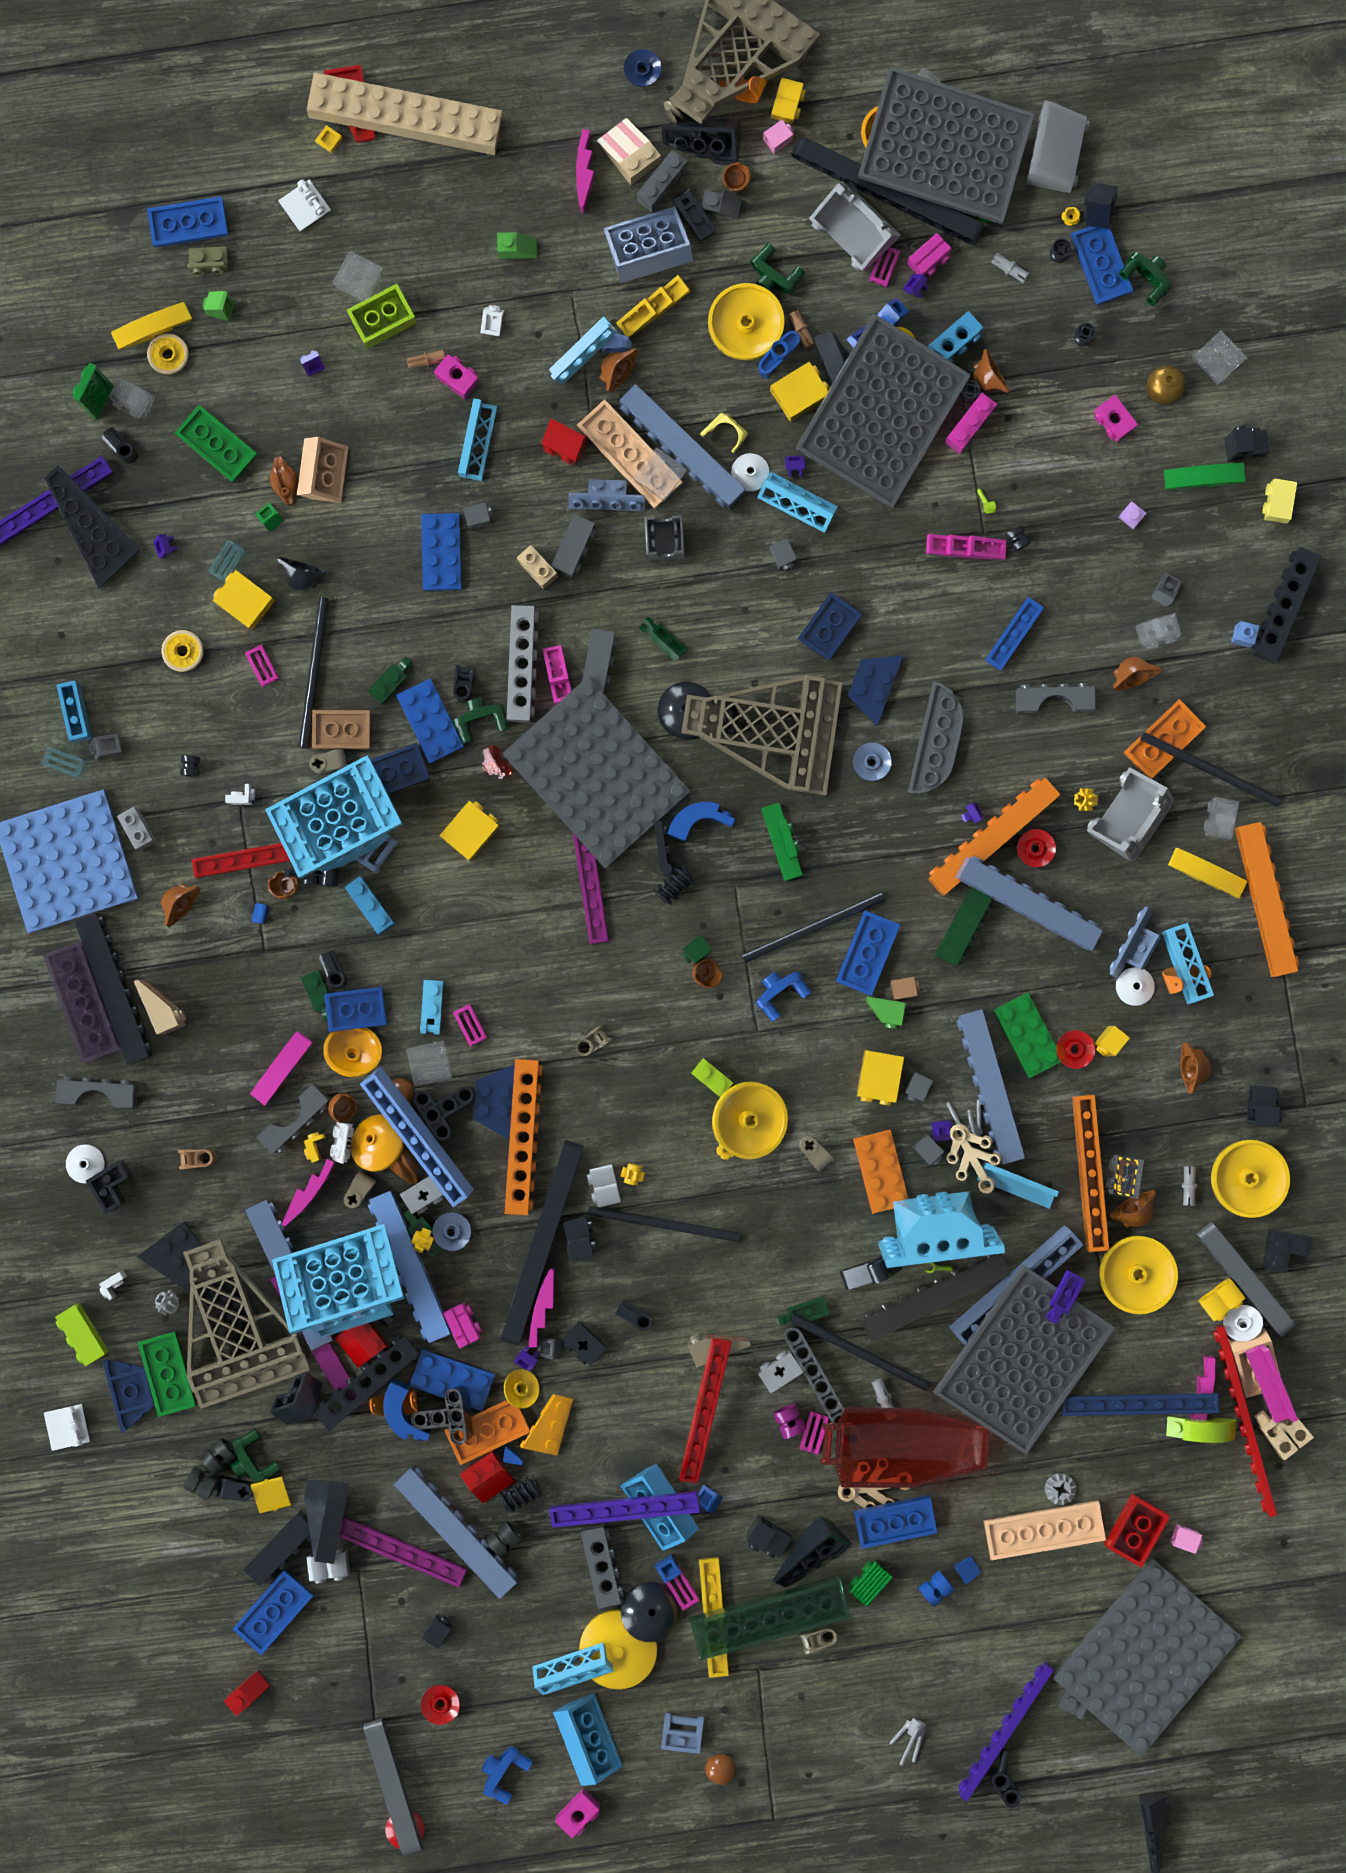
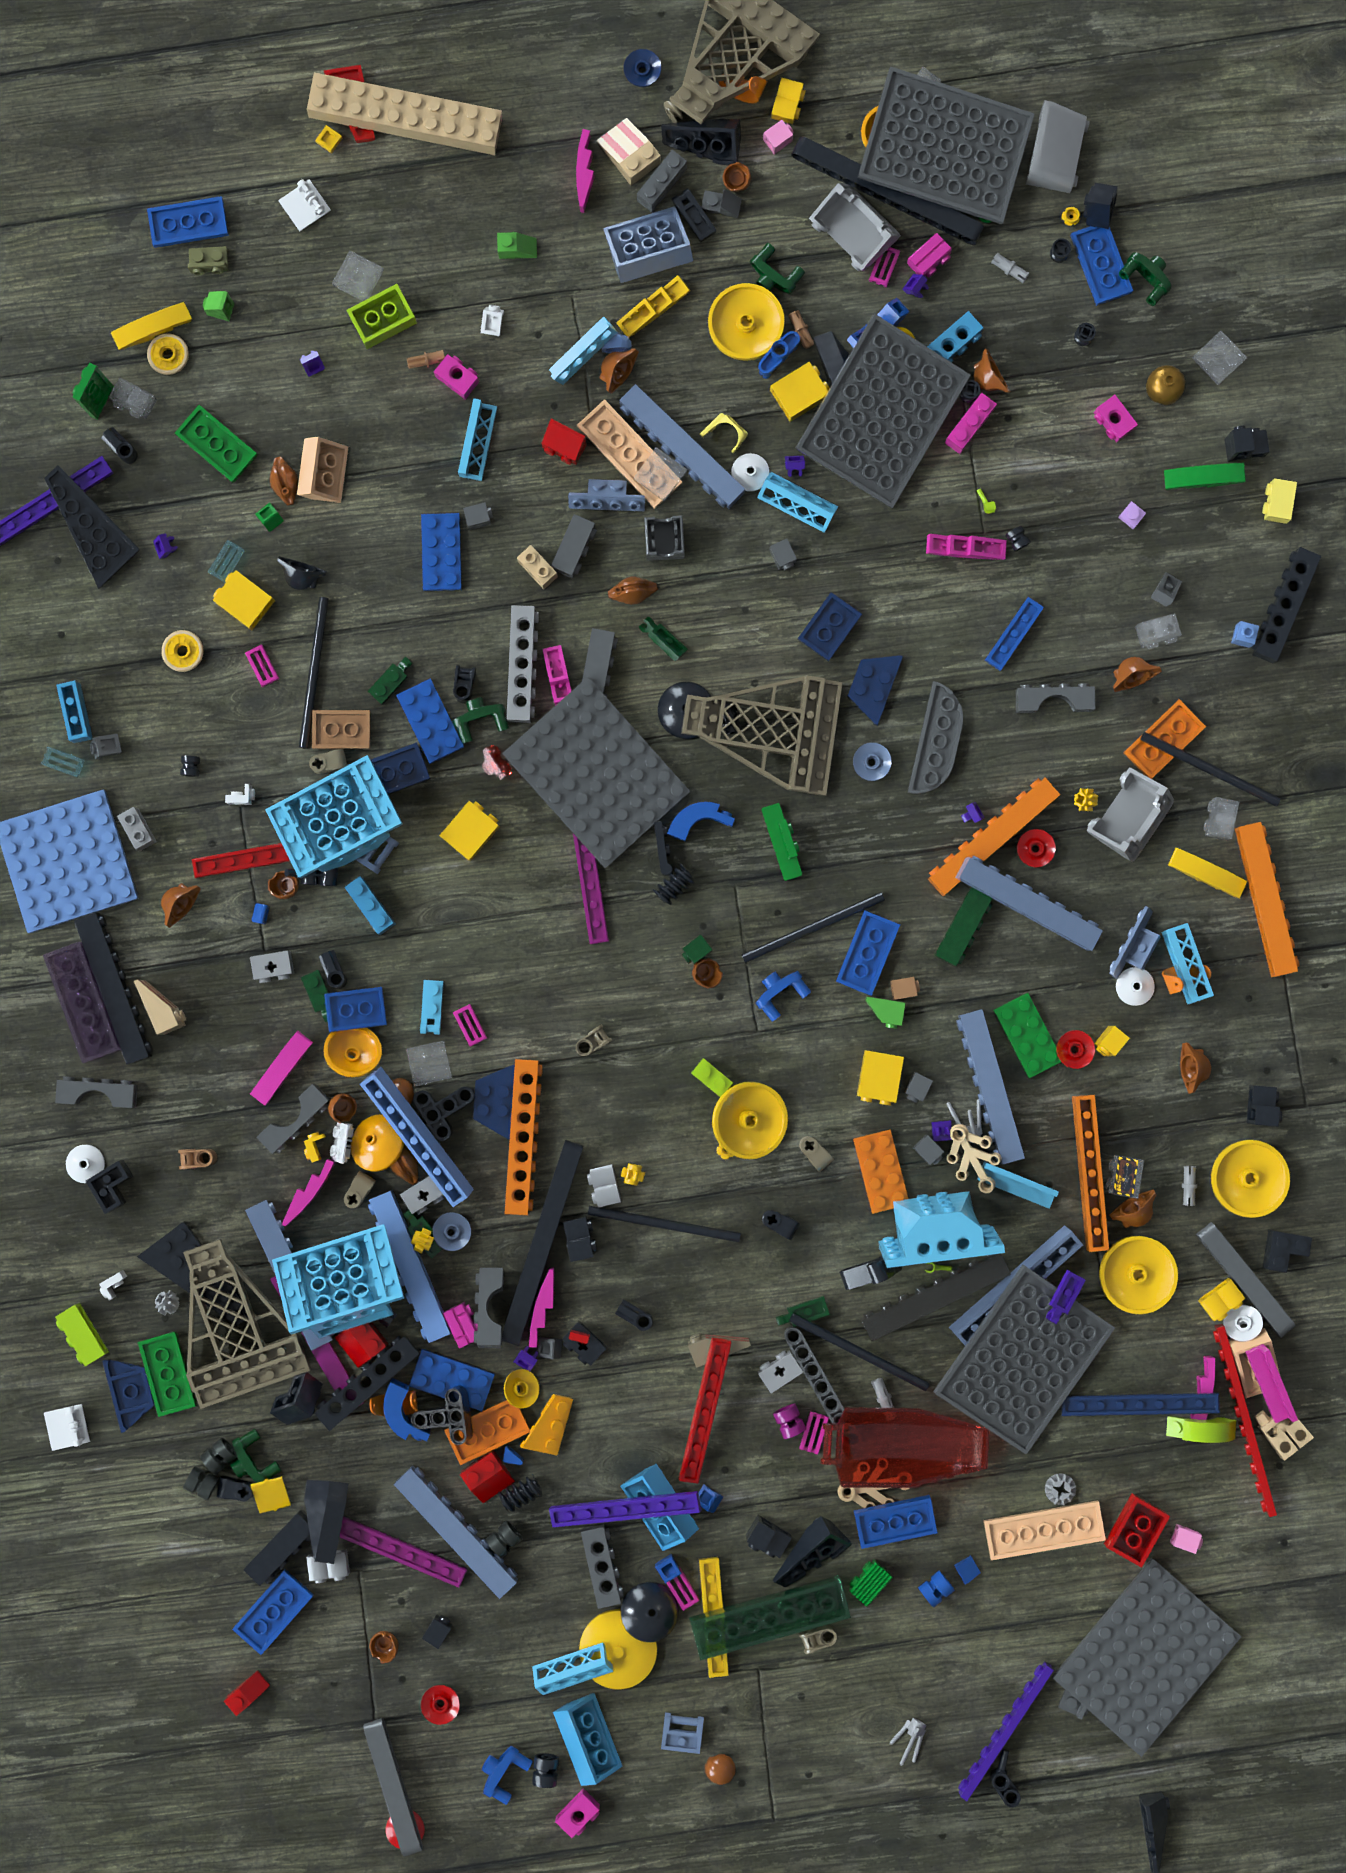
(262, 962): none -> light grey brick
(384, 1646): none -> dark orange hair
(490, 1283): none -> dark grey arch
(545, 1773): none -> black wheel
(579, 1336): none -> red tile
(632, 590): none -> dark orange hat
(783, 1225): none -> black piece

